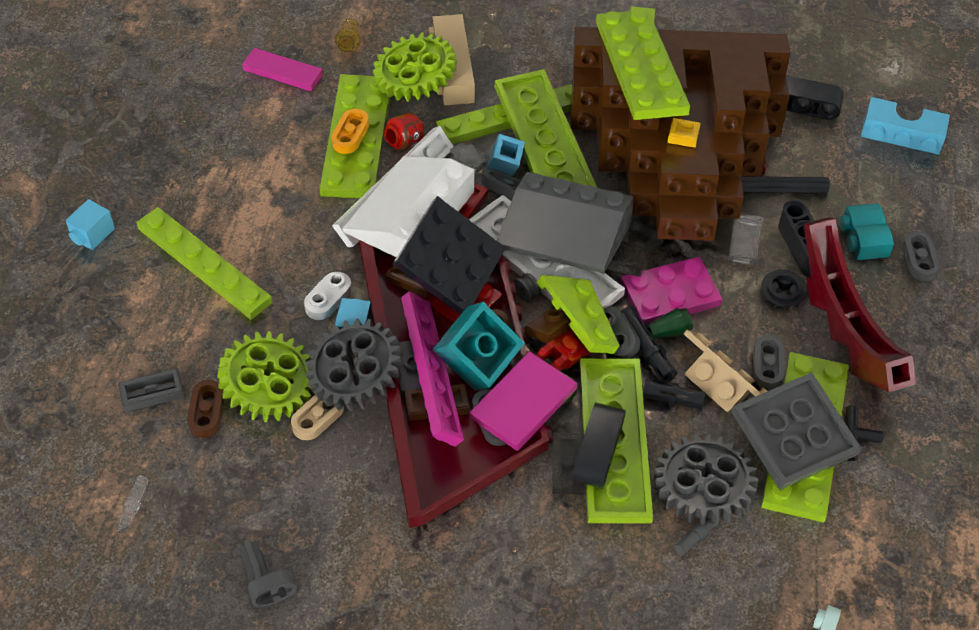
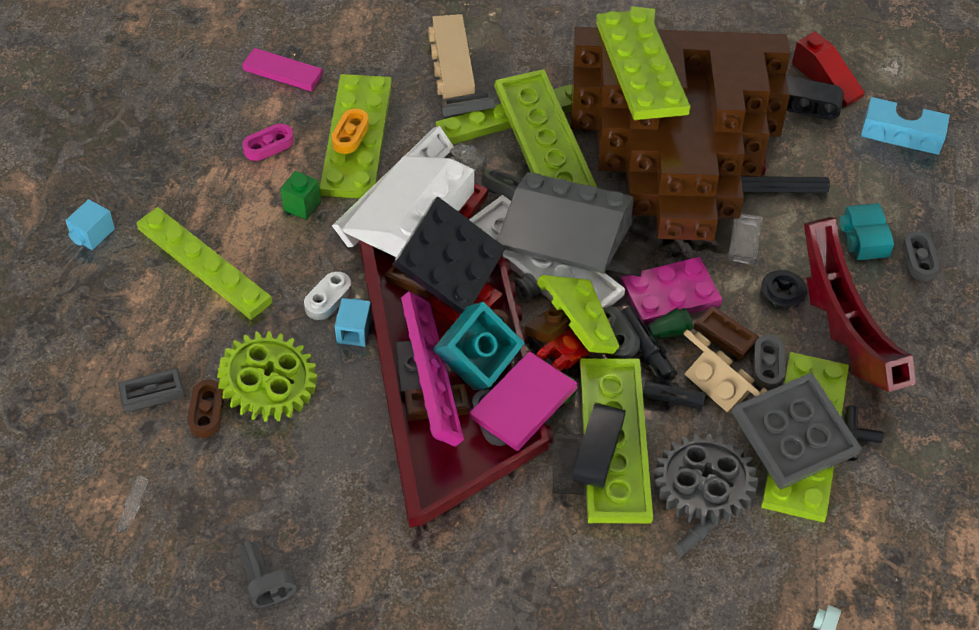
(268, 142): none -> dark pink plate
(300, 195): none -> green brick
(315, 415): tan plate -> none
(348, 36): clear yellow cone -> none
(380, 356): dark grey gear -> none
(404, 131): red head -> none
(415, 66): lime gear -> none
(468, 103): none -> dark grey tile
(506, 154): medium azure brick -> none
(684, 132): yellow tile -> none
(726, 332): none -> reddish brown plate
(792, 229): black beam -> none
(823, 64): none -> red slope

